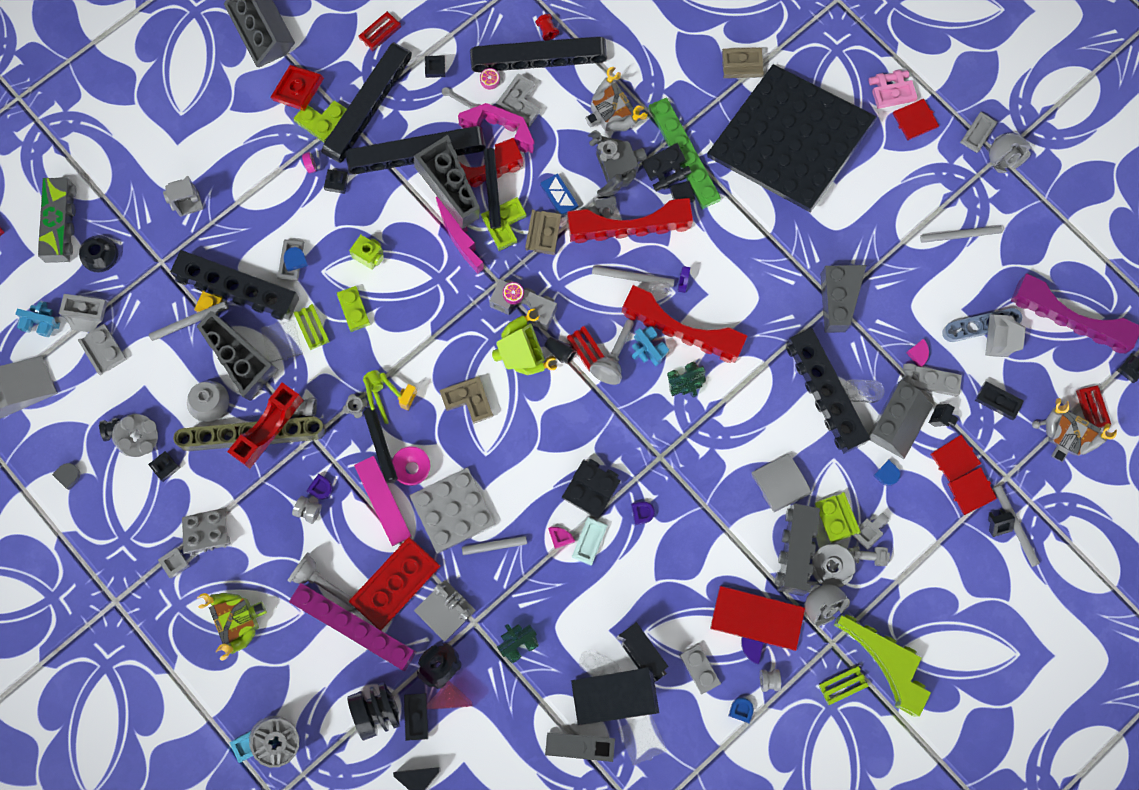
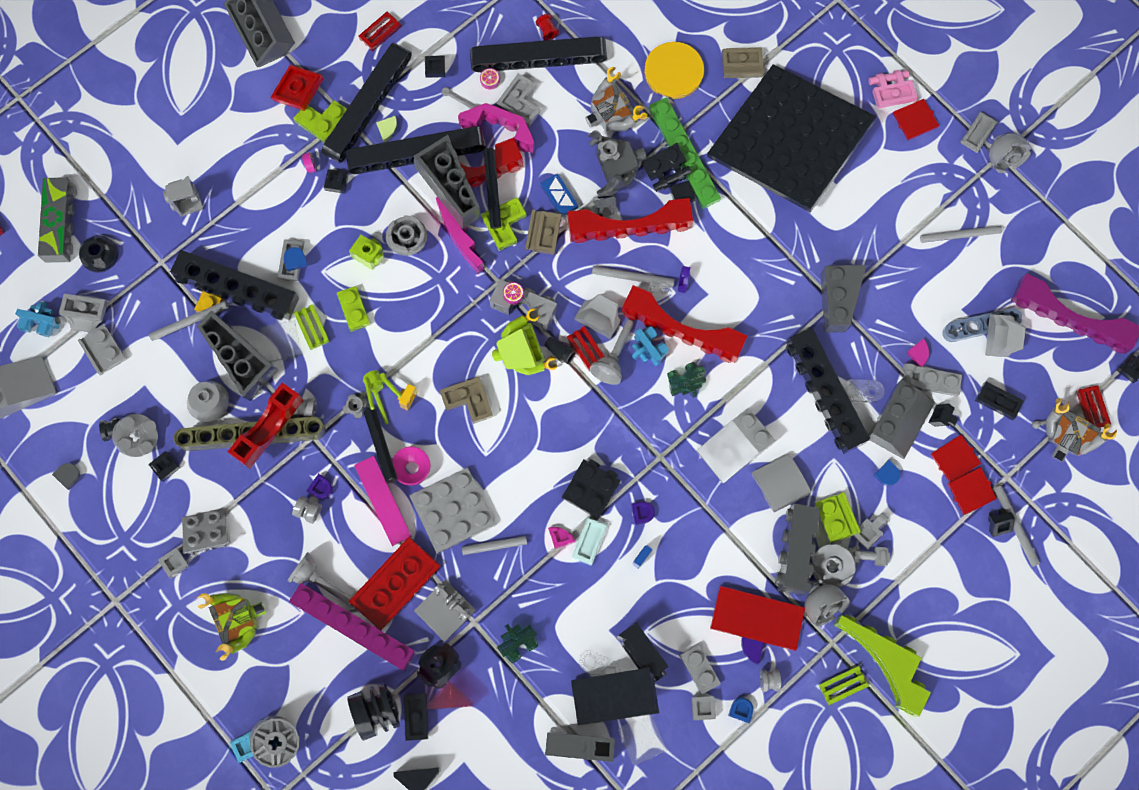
(387, 128): none -> yellowish green tile
(406, 235): none -> light grey cone
(599, 315): none -> light grey slope
(642, 556): none -> blue tile
(674, 70): none -> yellow tile
(703, 708): none -> light grey plate
(736, 445): none -> slope

